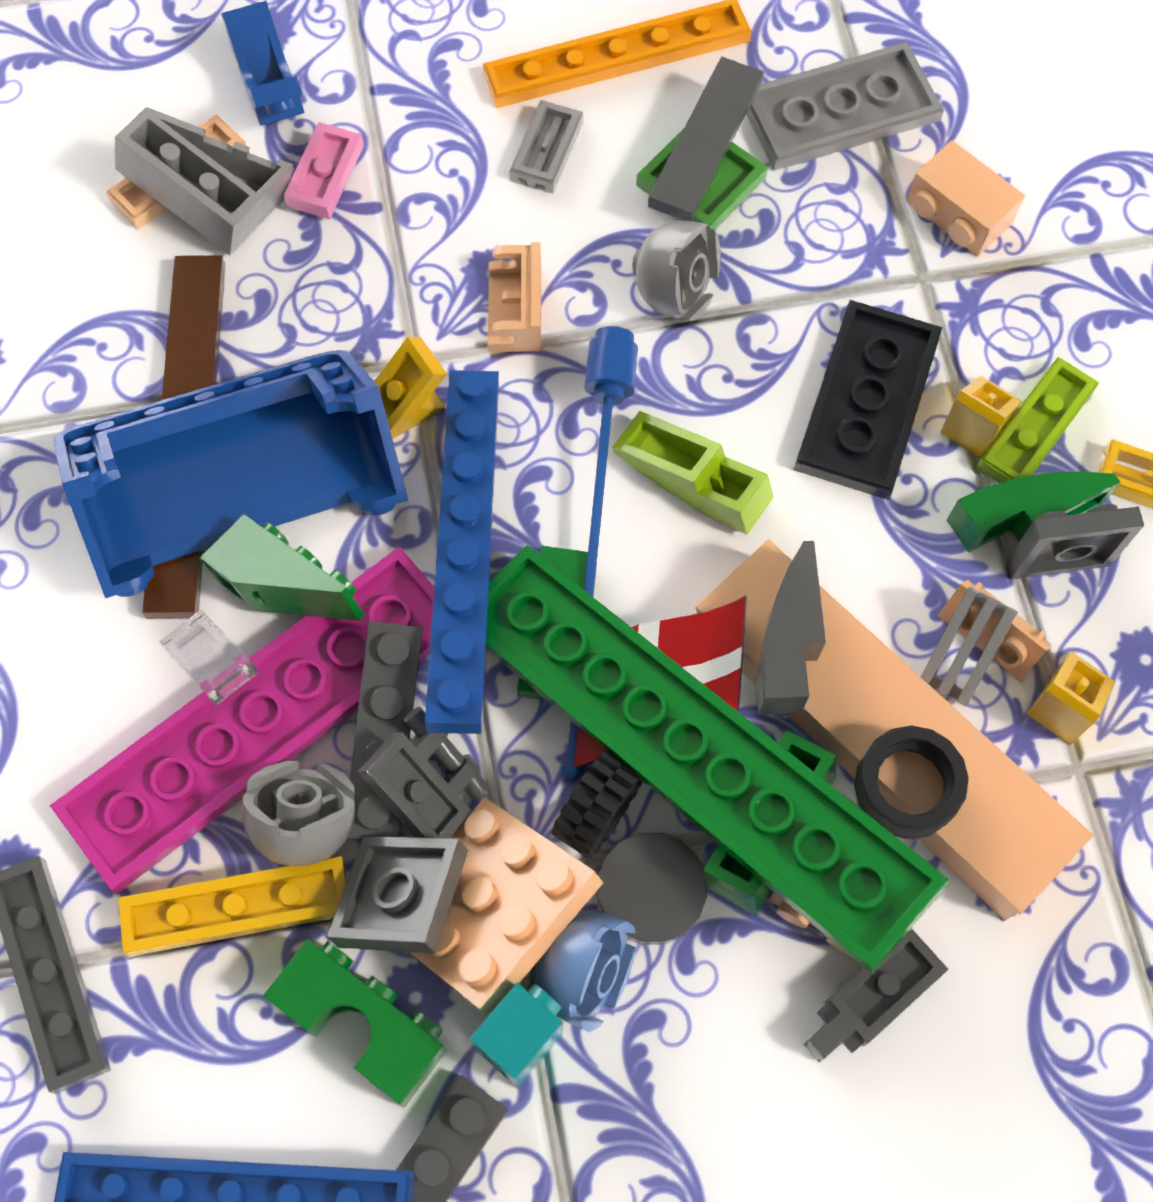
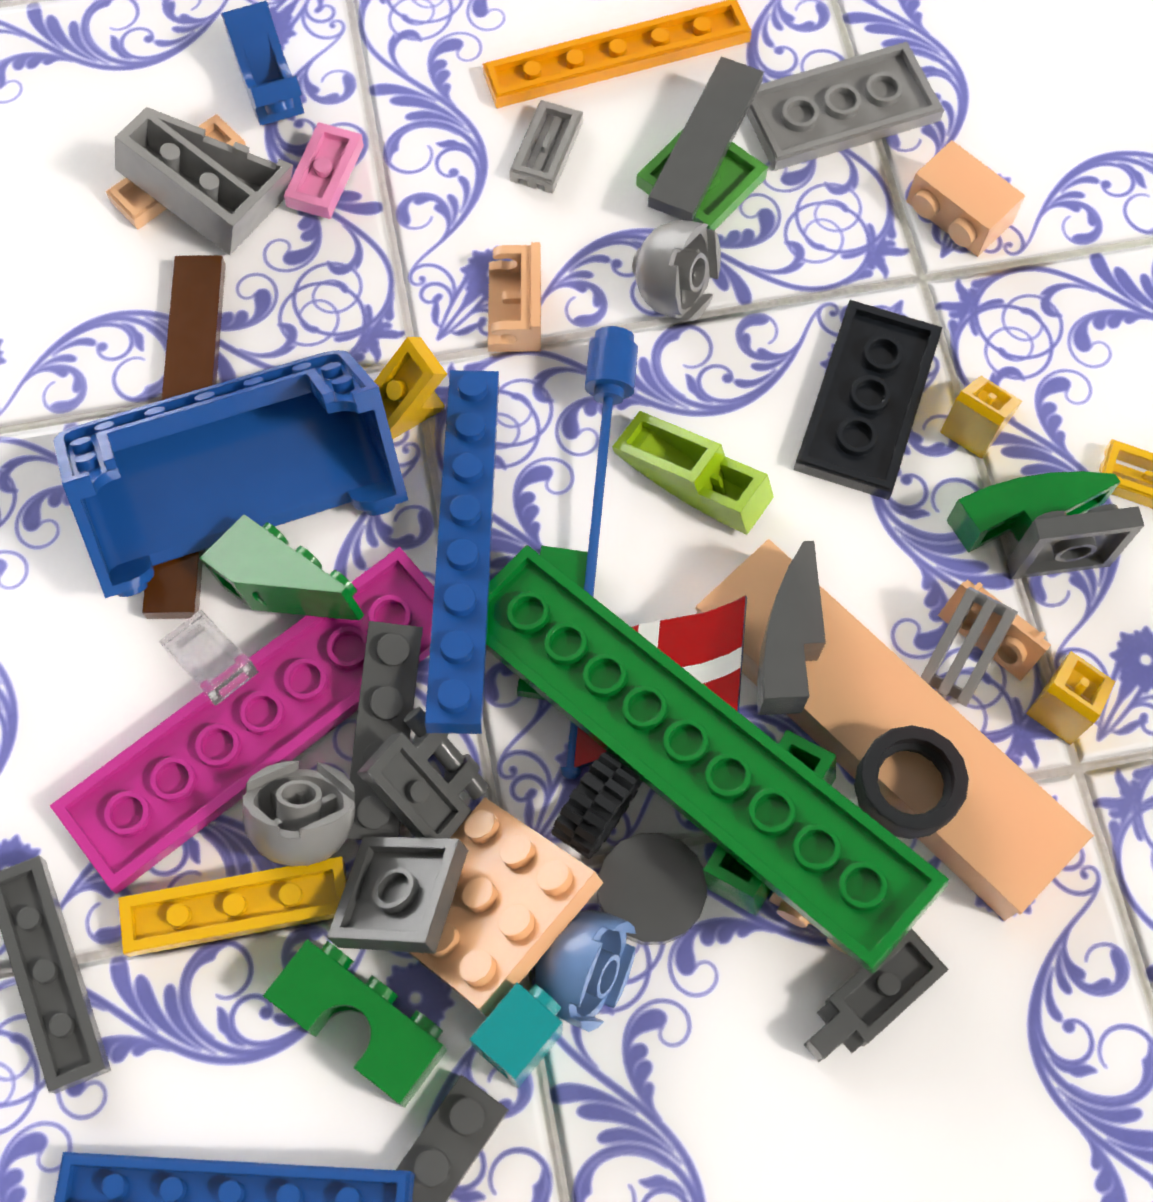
(1038, 423): lime tile -> none

